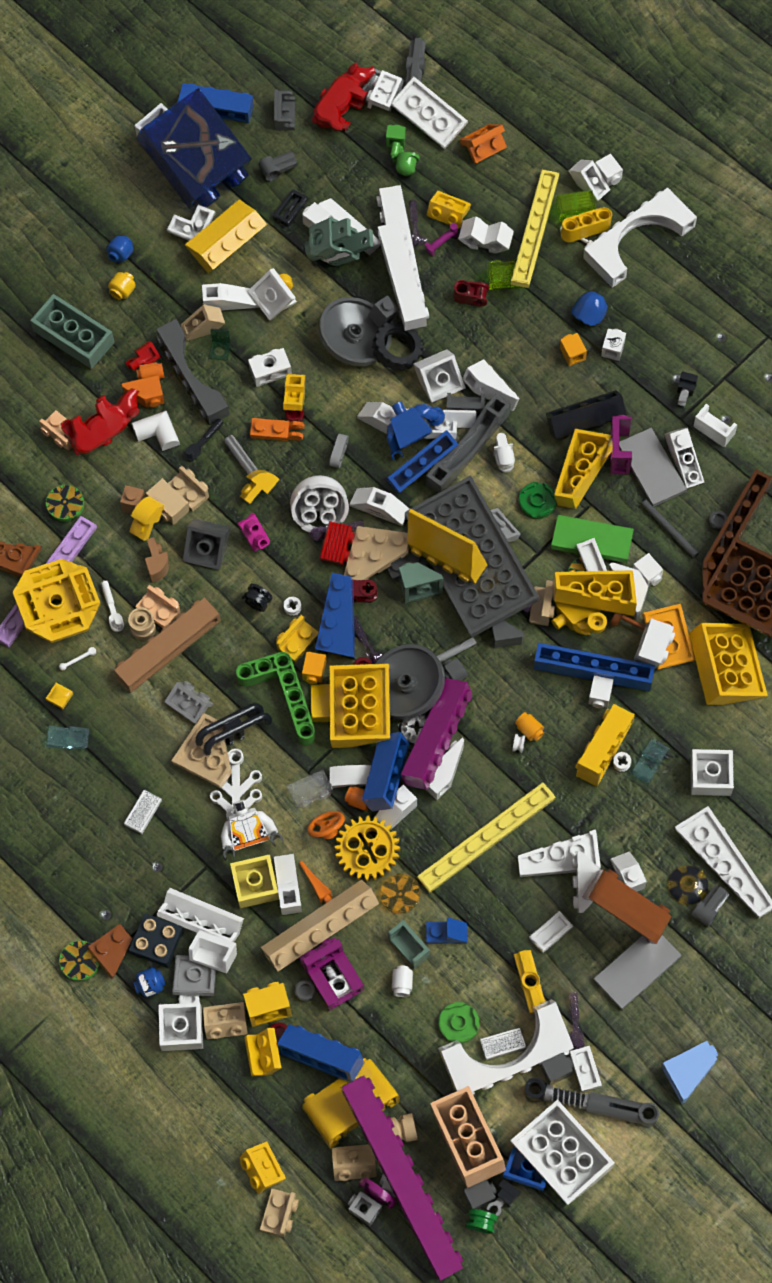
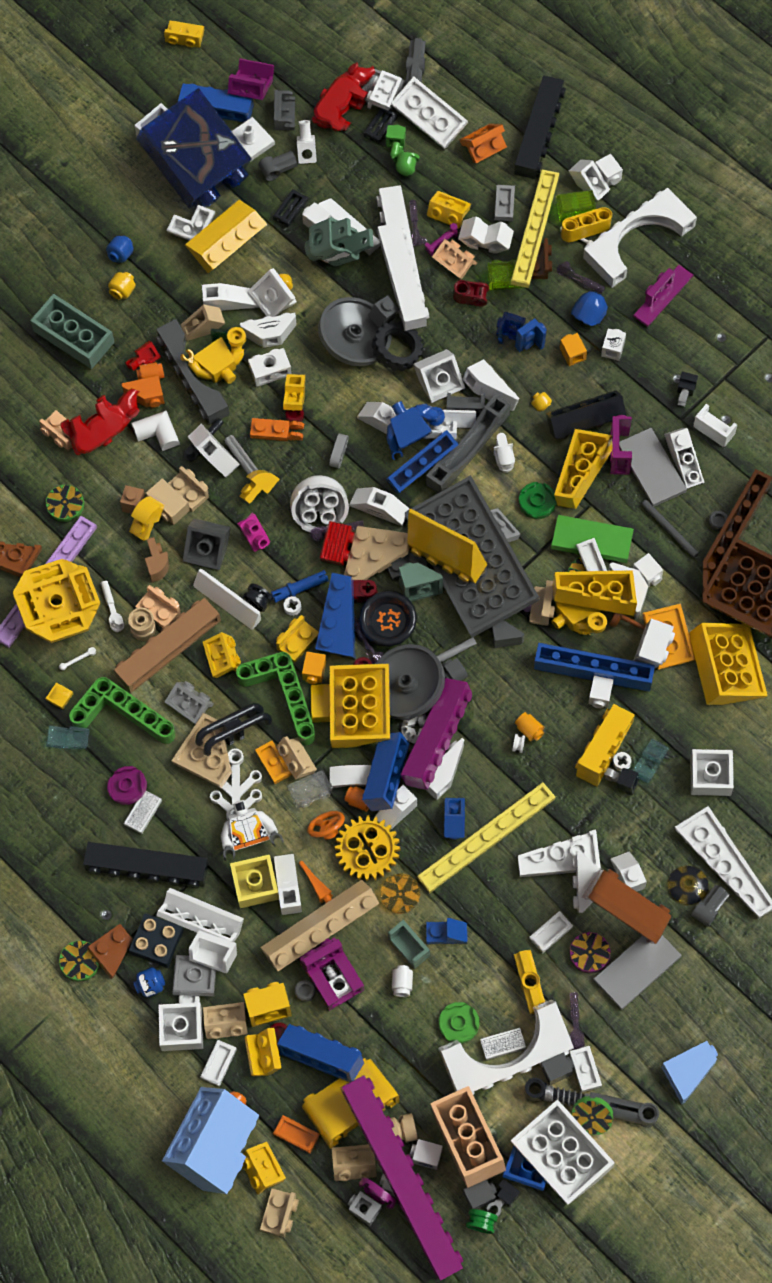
(124, 707): none -> bright green beam
(127, 785): none -> magenta tile
(145, 864): none -> black brick
(184, 34): none -> yellow bracket
(212, 1139): none -> light blue piece
(213, 450): none -> white slope
(216, 360): none -> yellow torso
(218, 1063): none -> white tile
(221, 654): none -> yellow bracket
(227, 599): none -> white slope
(245, 79): none -> magenta panel
(253, 138): none -> white tile
(269, 330): none -> white slope
(273, 762): none -> light orange plate
(296, 757): none -> tan bracket
(296, 1134): none -> orange tile
(299, 586): none -> blue pin
(306, 141): none -> white bracket
(373, 136): none -> black tile
(388, 618): none -> black piece
(426, 1154): none -> white brick
(453, 258): none -> light nougat bracket
(454, 818): none -> blue slope
(504, 203): none -> light grey plate
(509, 325): none -> clear blue bracket
(529, 334): none -> blue bracket
(539, 127): none -> black brick
(541, 401): none -> yellow piece
(542, 264): none -> reddish brown bracket
(565, 270): none -> piece
(590, 952): none -> tile
(593, 1115): none -> tile
(626, 780): none -> black piece
(662, 293): none -> magenta bracket

